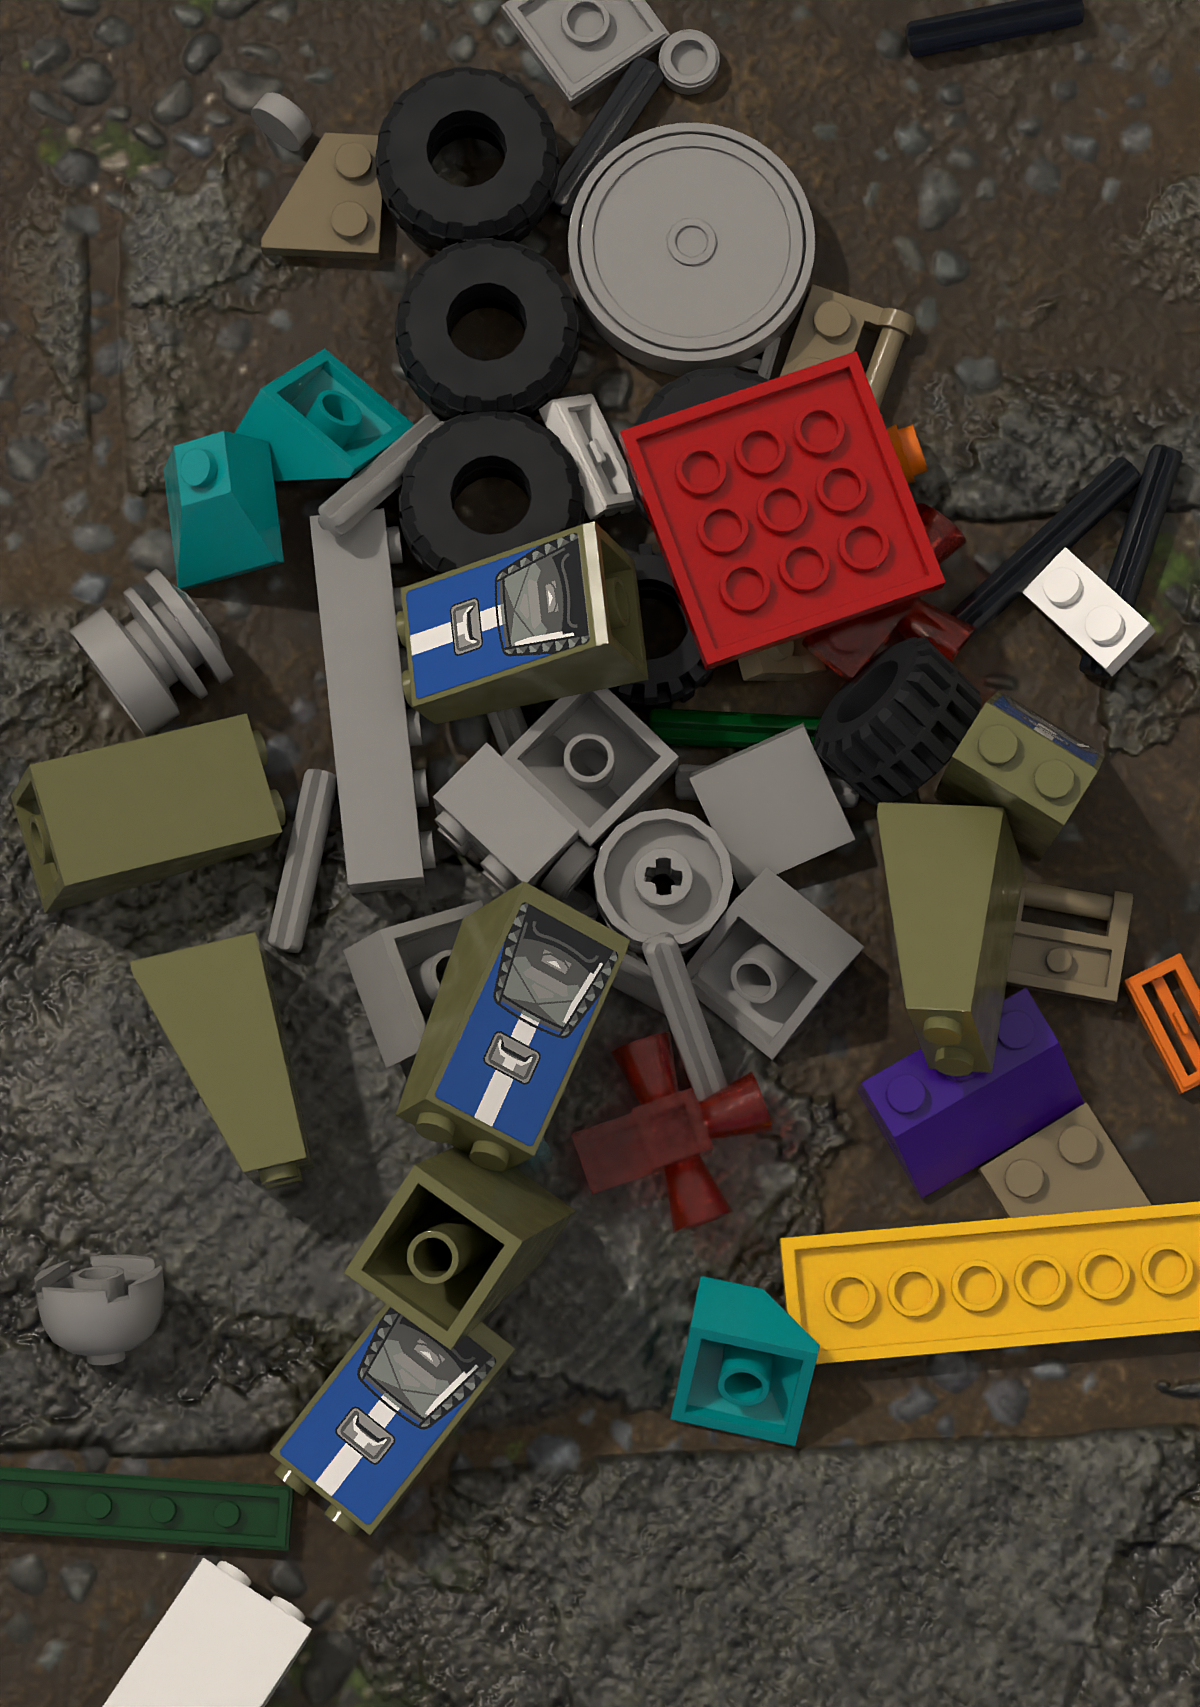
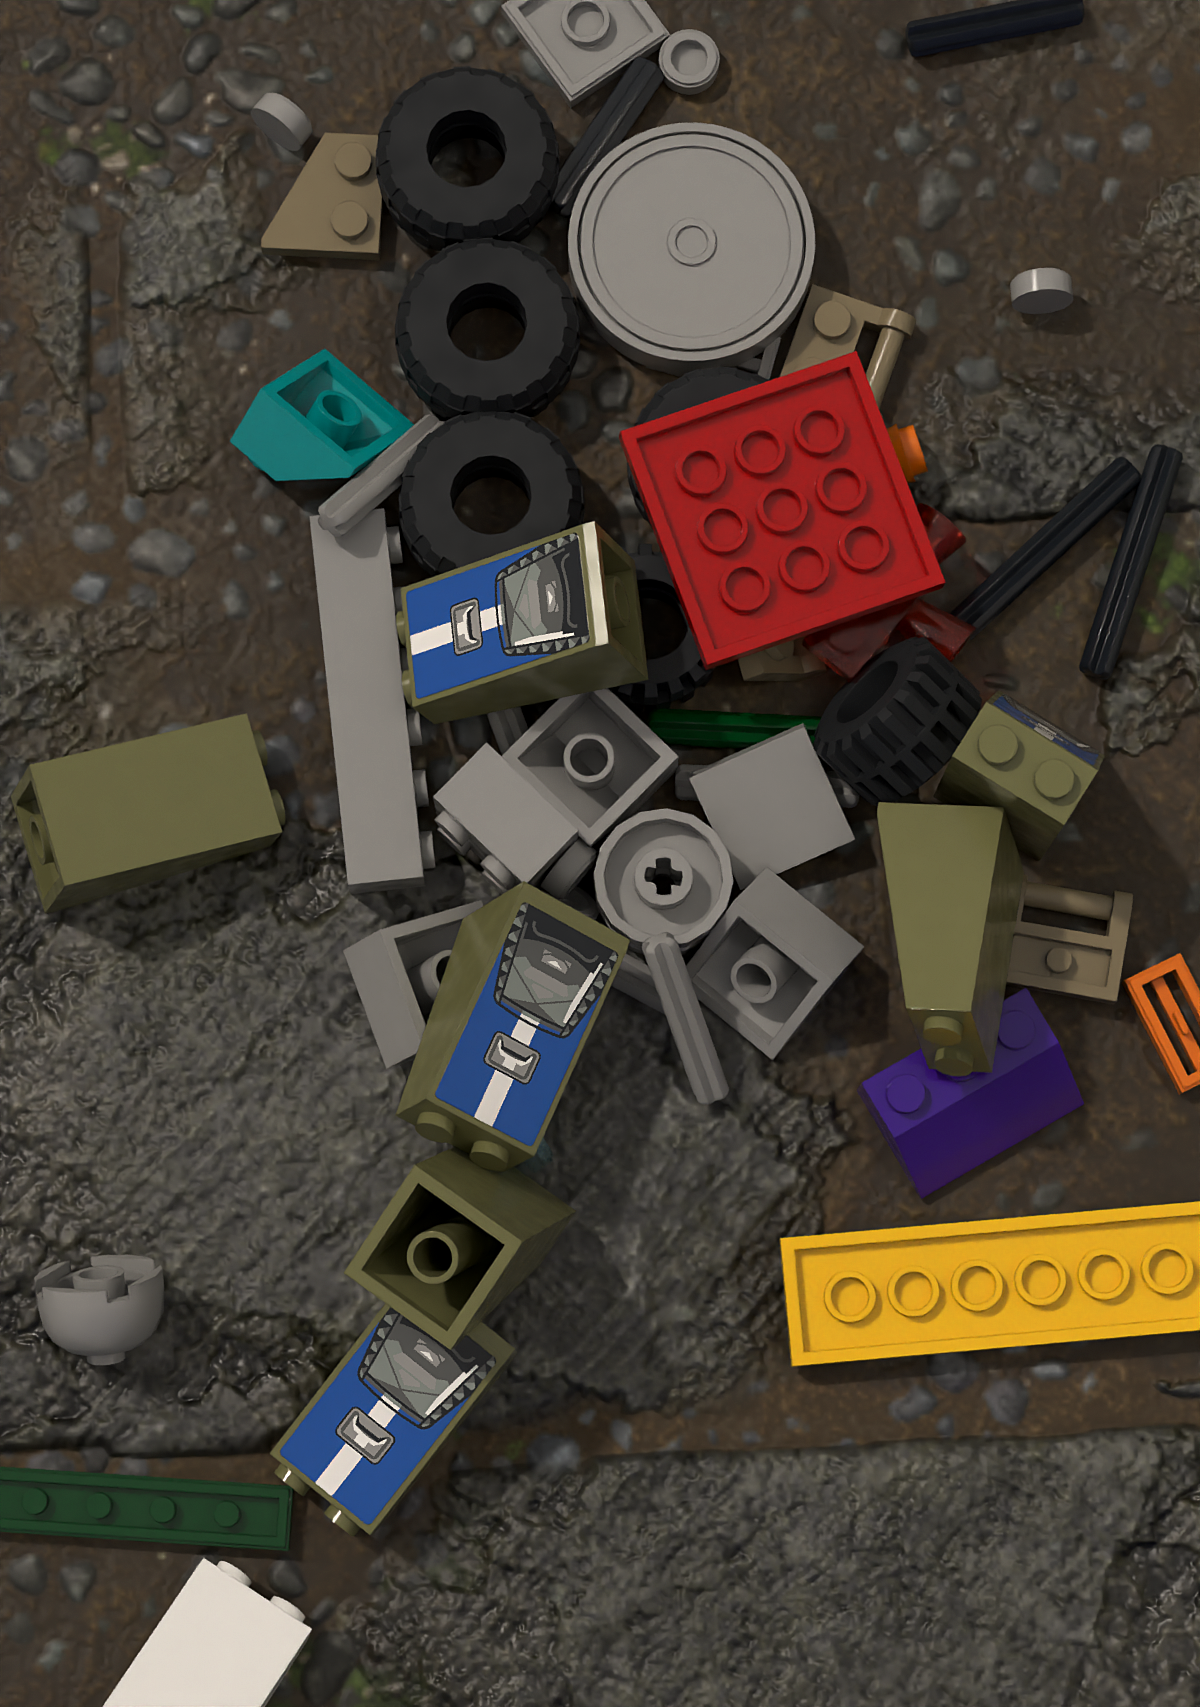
(152, 652): light grey wheel -> none
(221, 508): teal slope -> none
(230, 1038): olive slope -> none
(303, 861): light grey axle -> none
(595, 452): white tile -> none
(669, 1133): clear red brick -> none
(744, 1364): teal slope -> none
(1041, 291): none -> light grey tile
(1063, 1171): dark tan wing -> none
(1089, 611): white plate -> none

